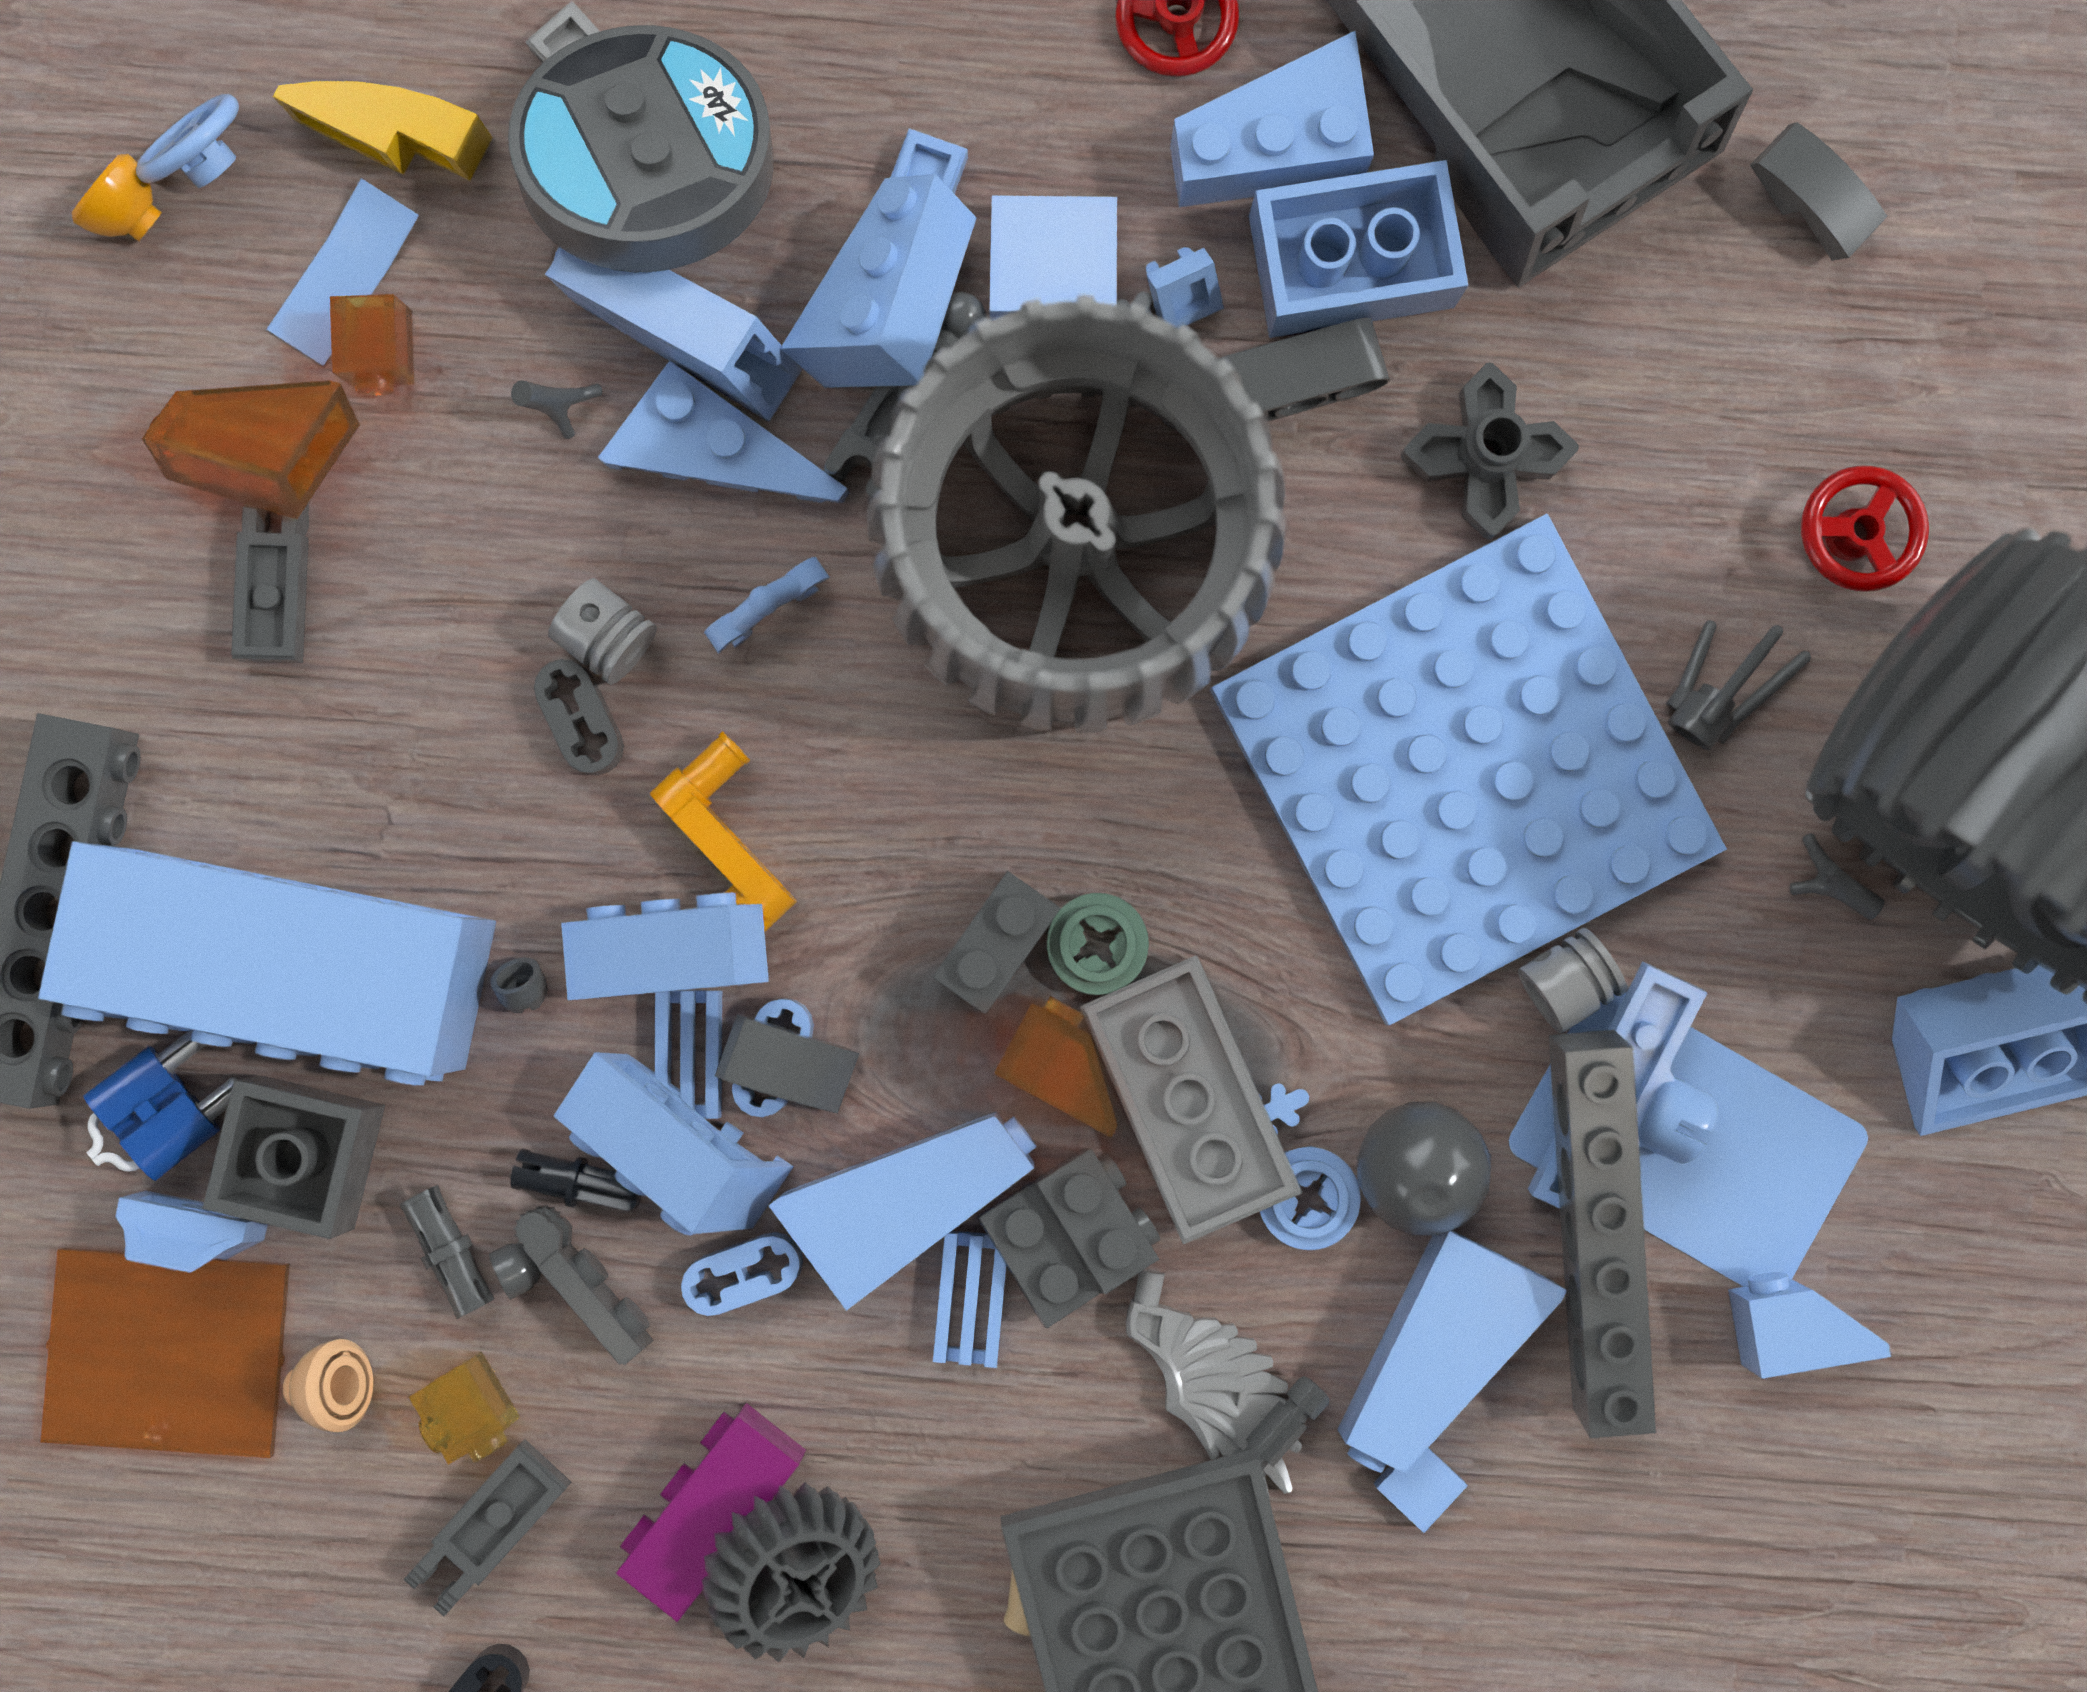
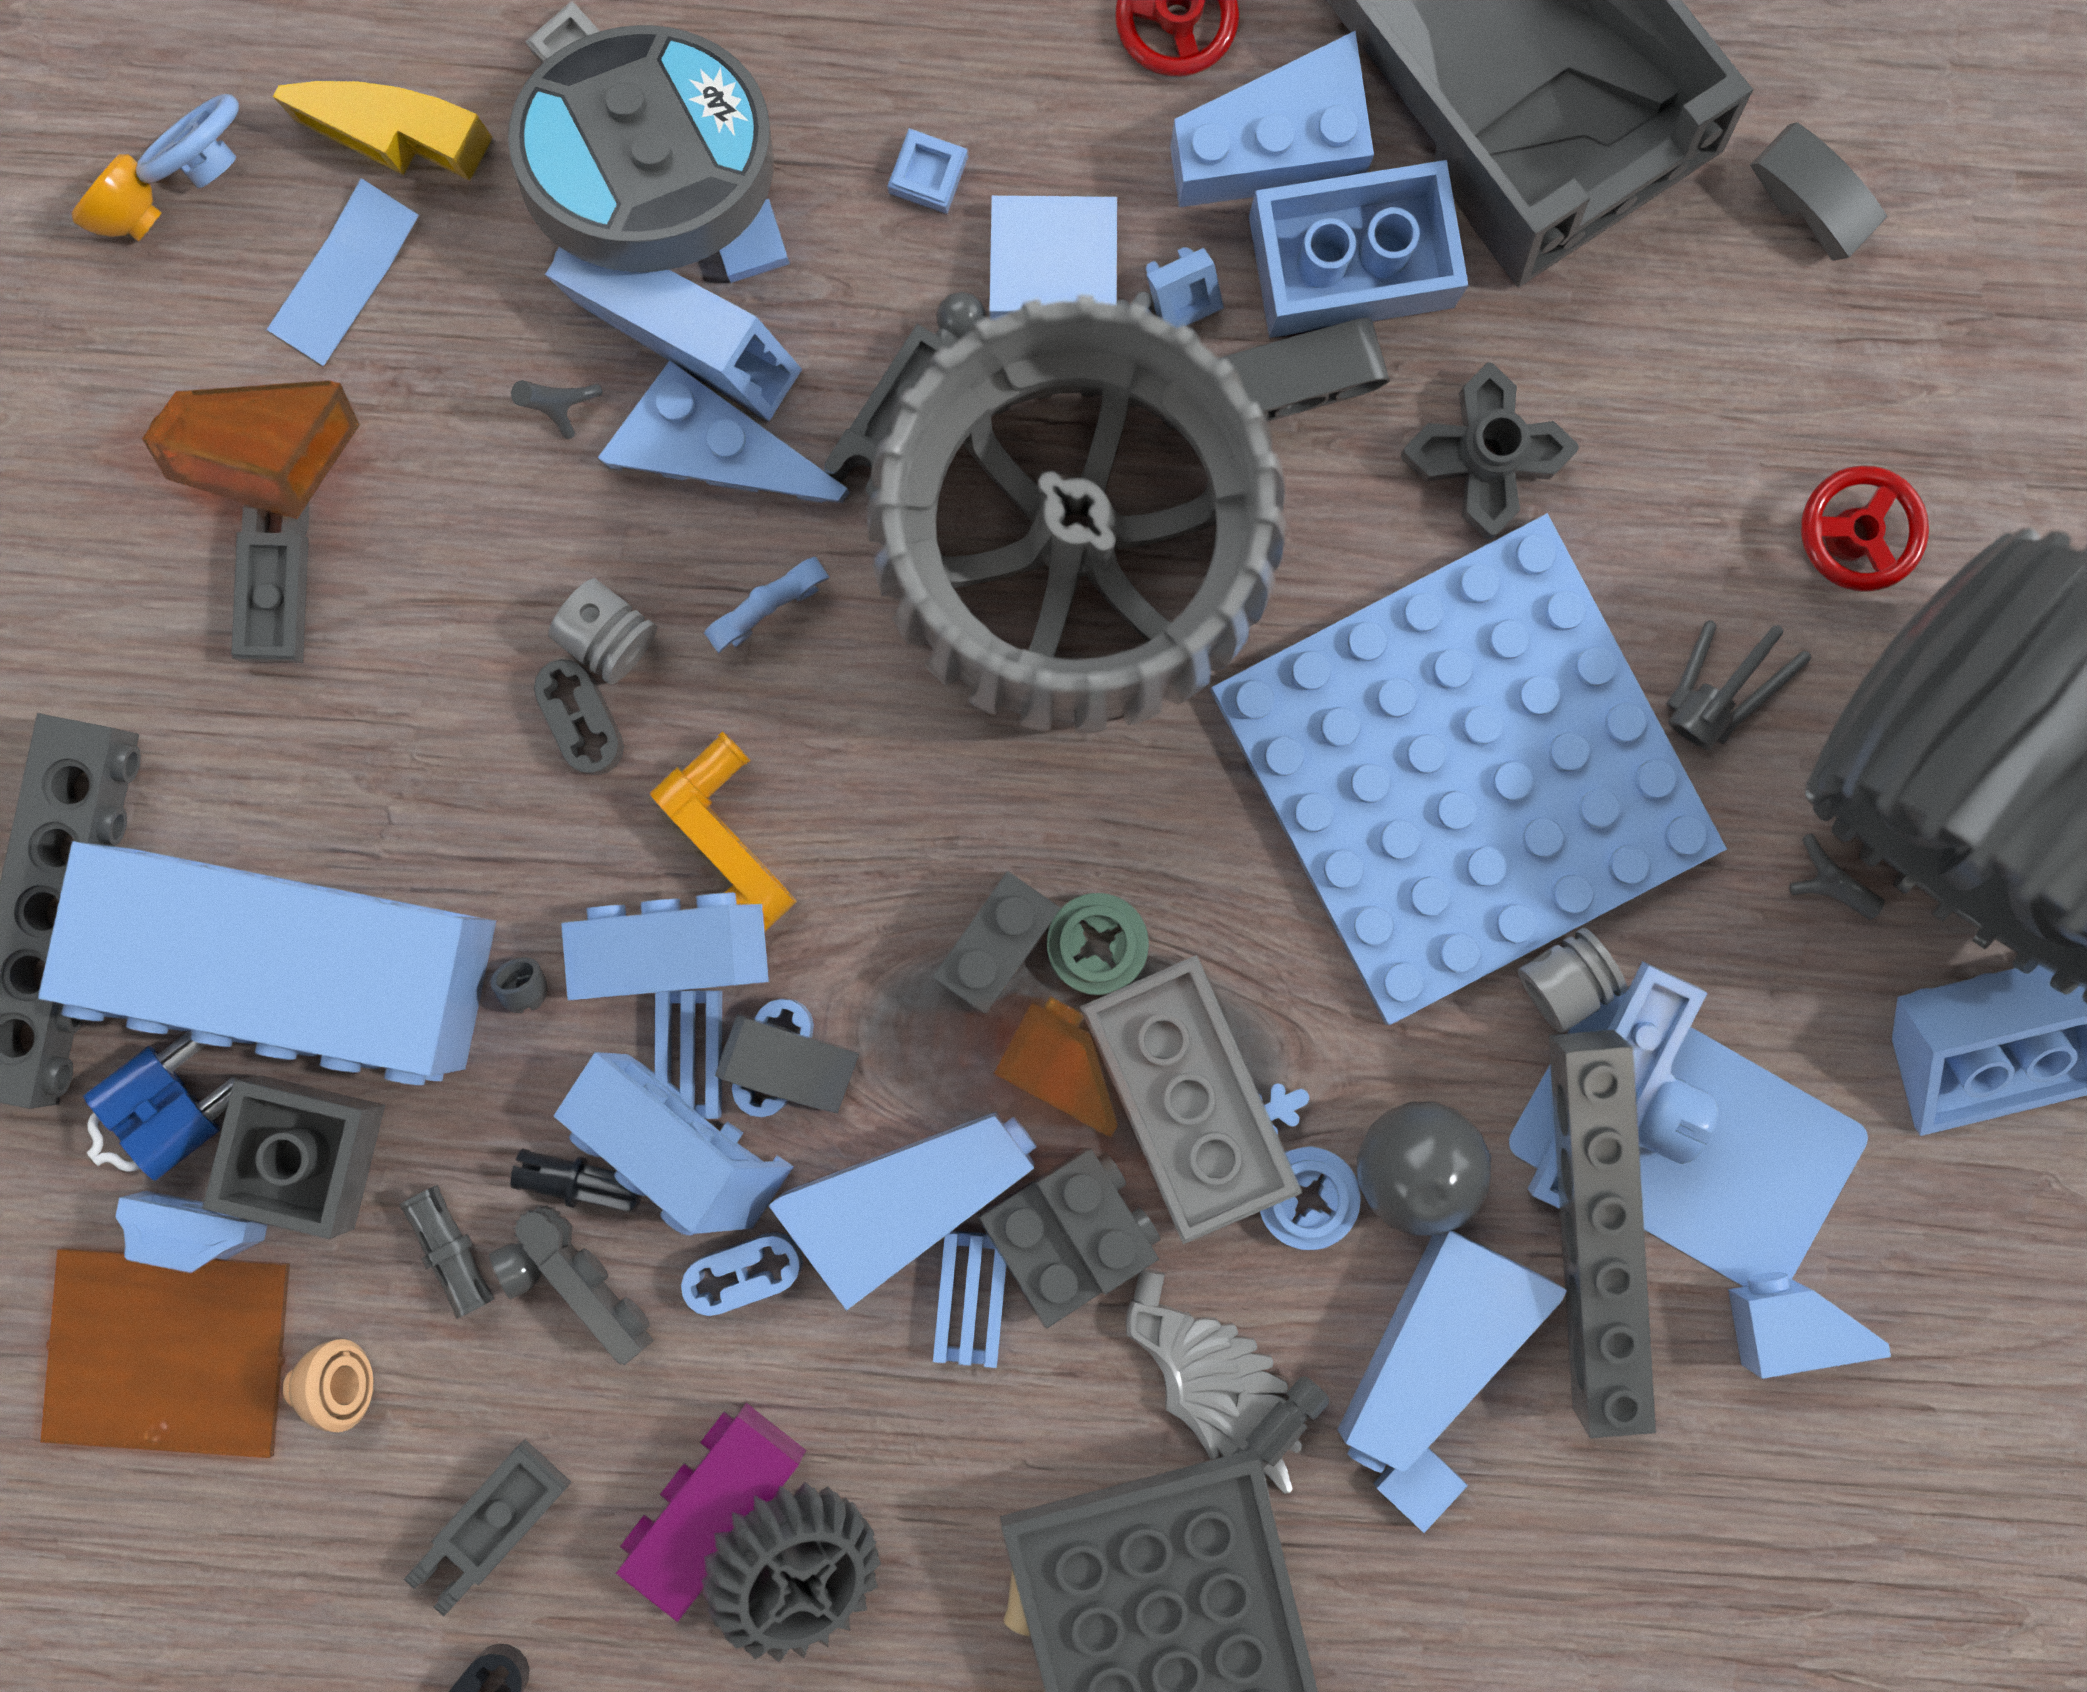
(372, 342): clear orange brick -> none
(464, 1411): clear yellow brick -> none
(756, 249): none -> light blue tile
(886, 289): light blue wedge -> none

